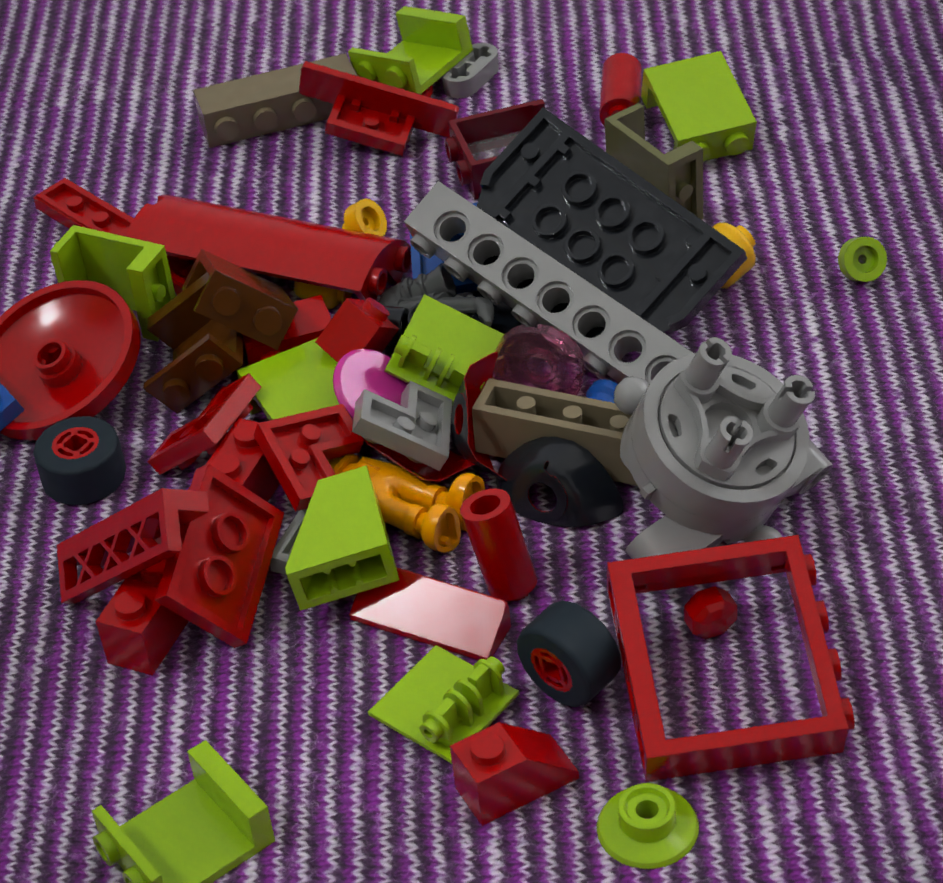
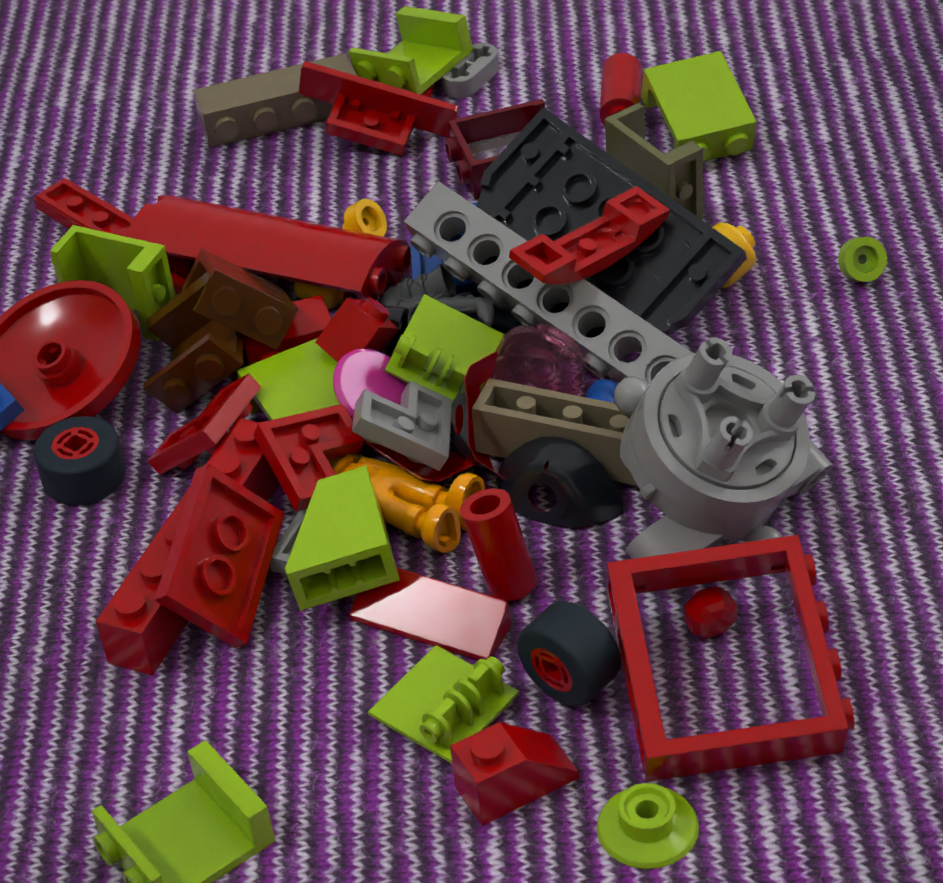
(126, 532): red fence -> none
(595, 246): none -> red slope

